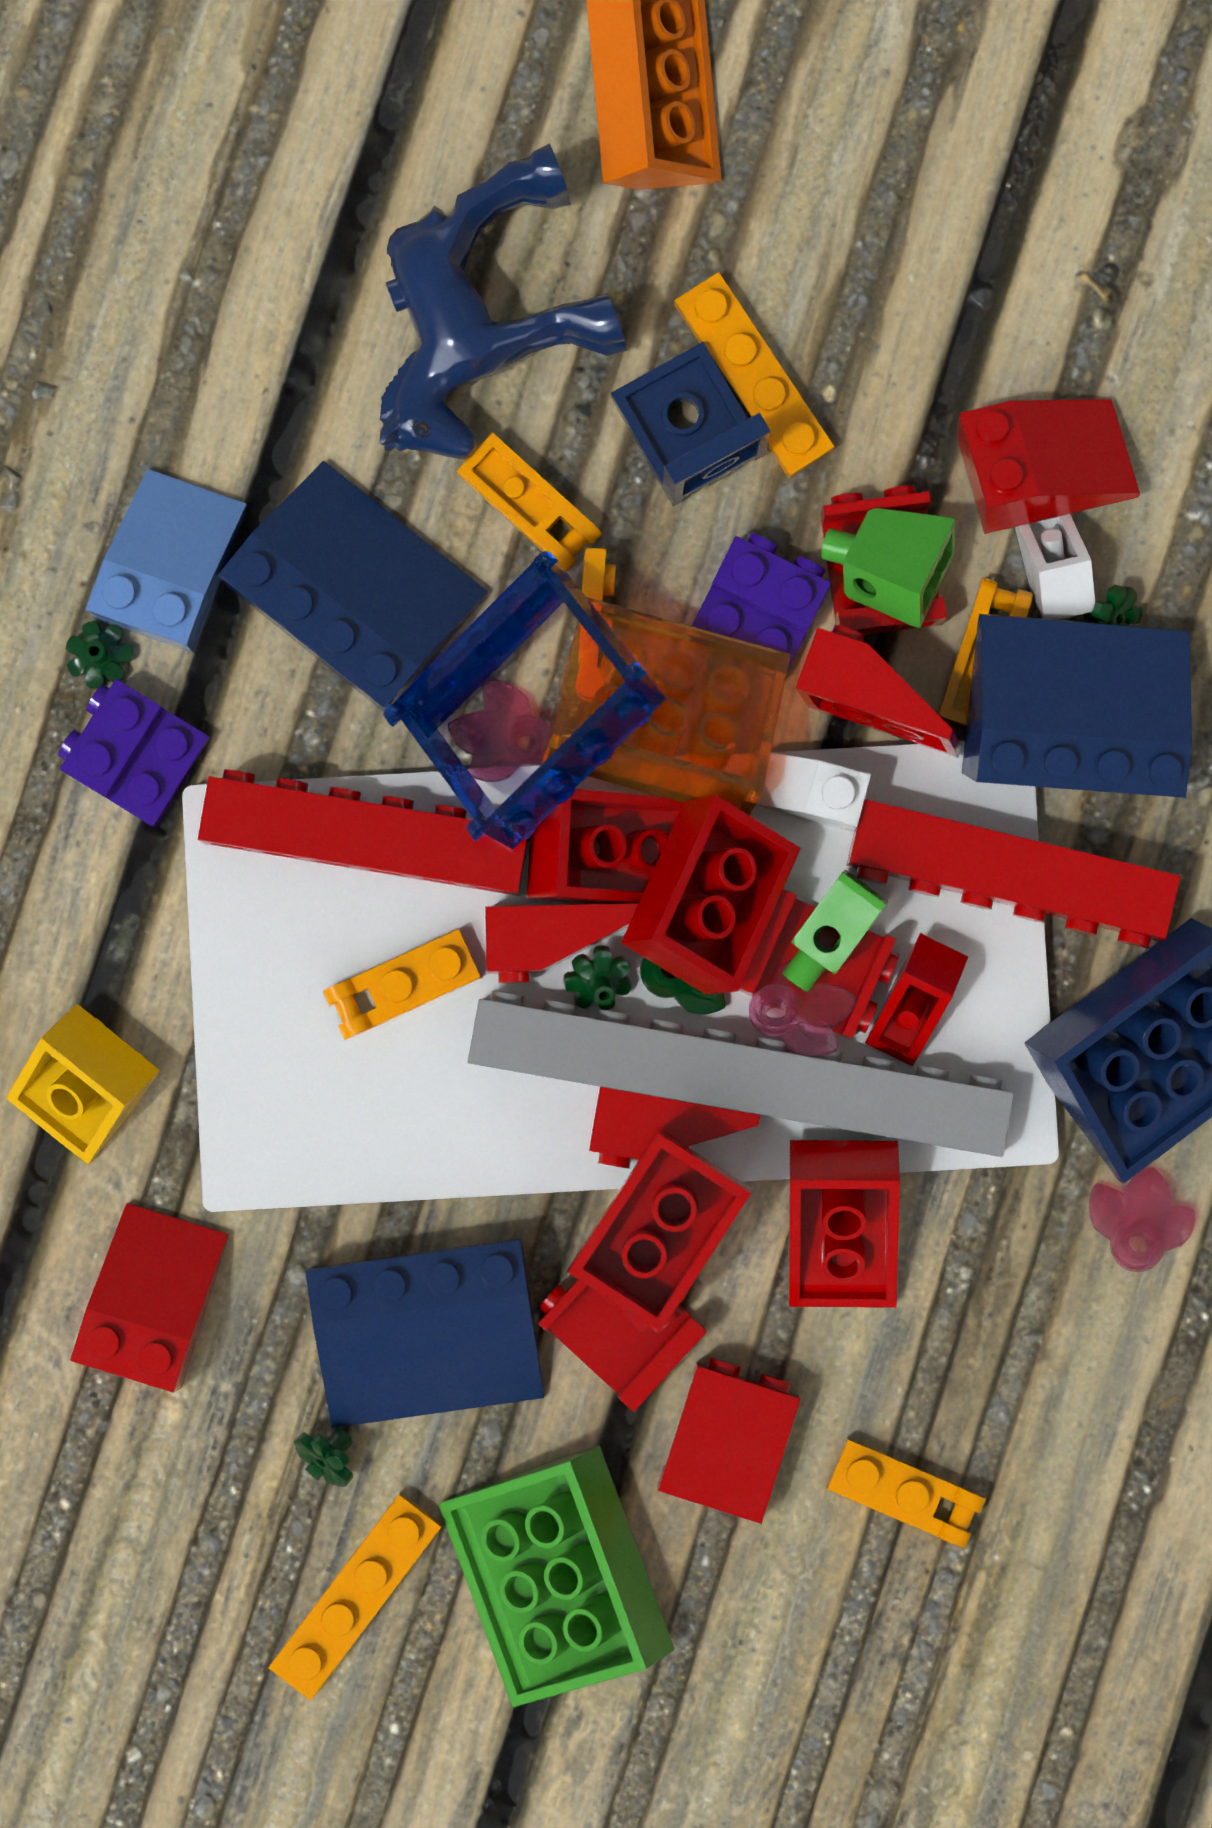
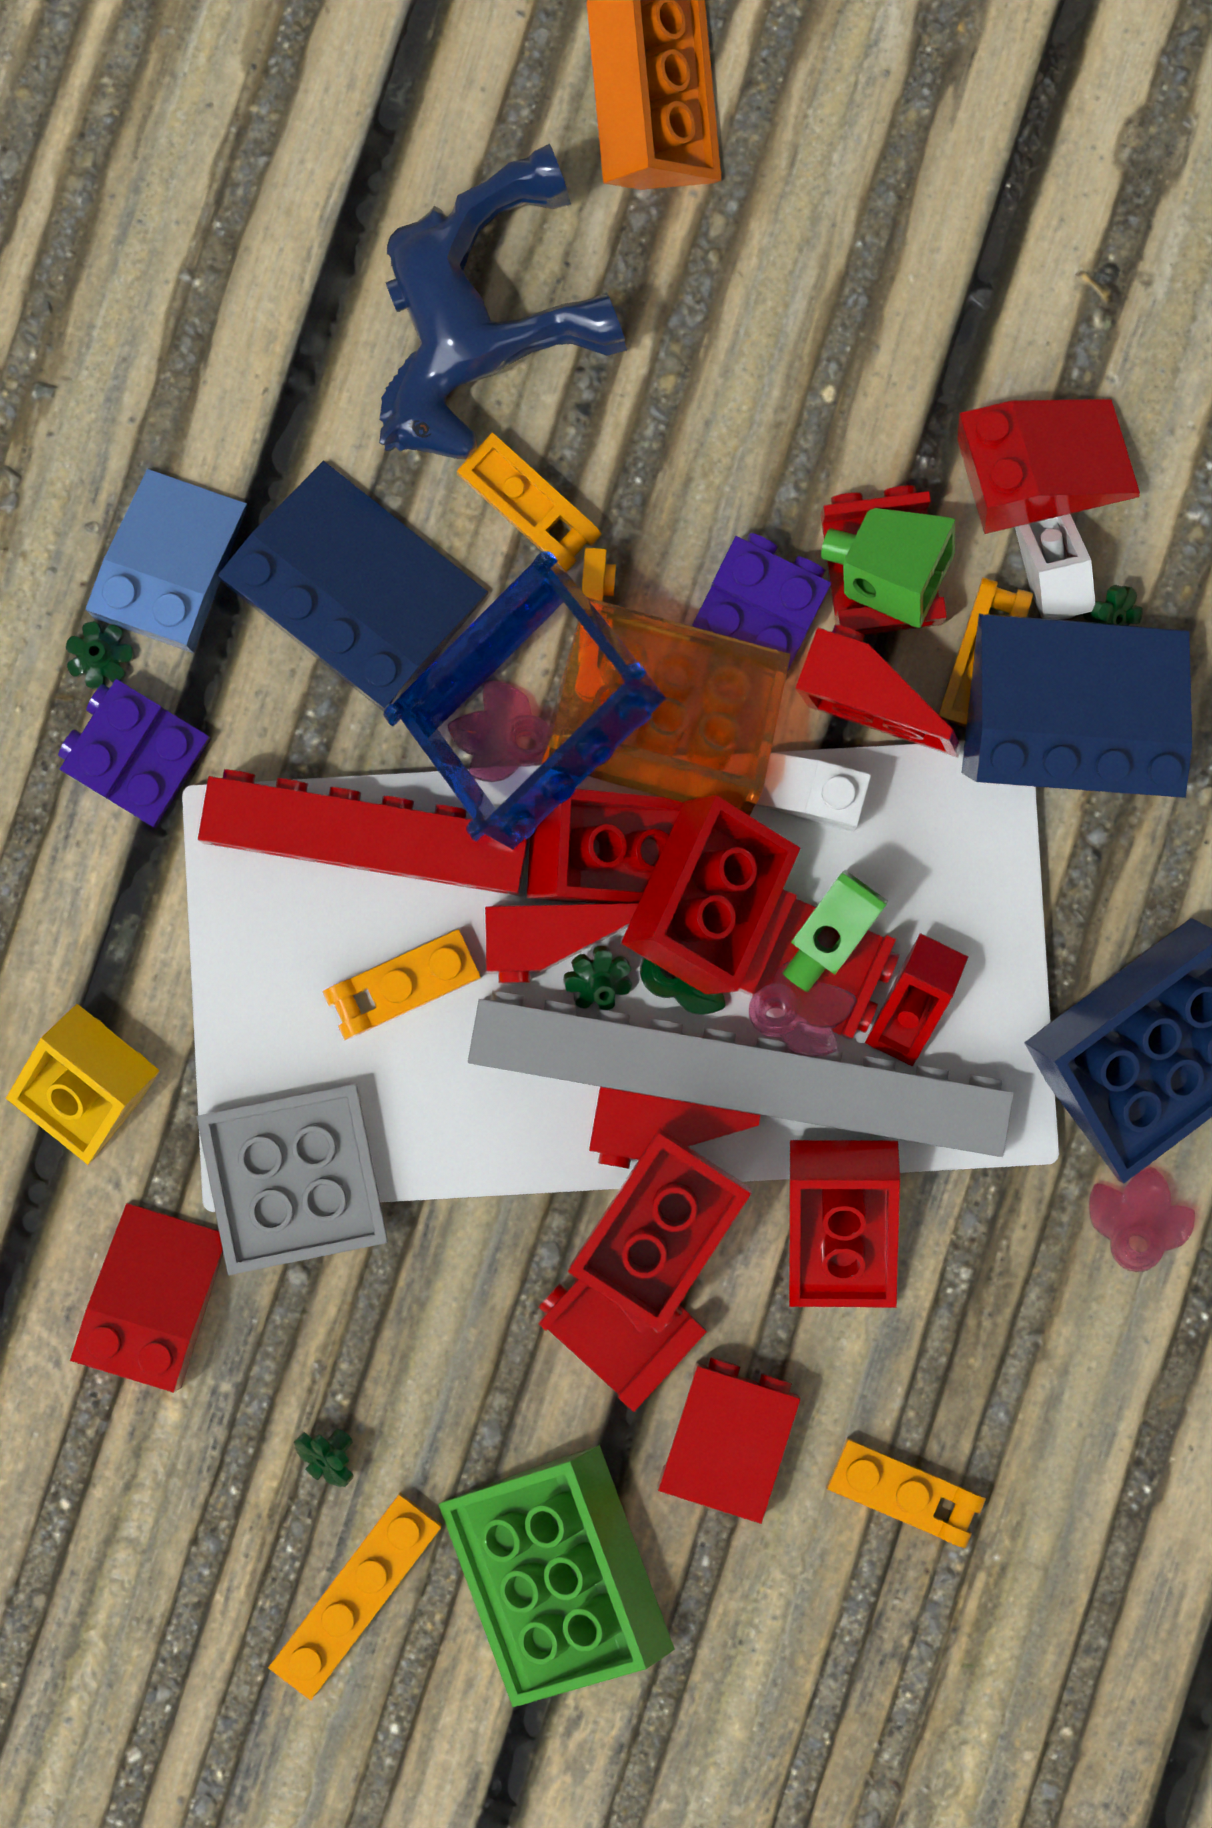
(292, 1179): none -> light grey plate
(425, 1332): dark blue slope -> none
(709, 448): dark blue bracket -> none
(754, 374): light orange plate -> none
(1014, 872): red brick -> none

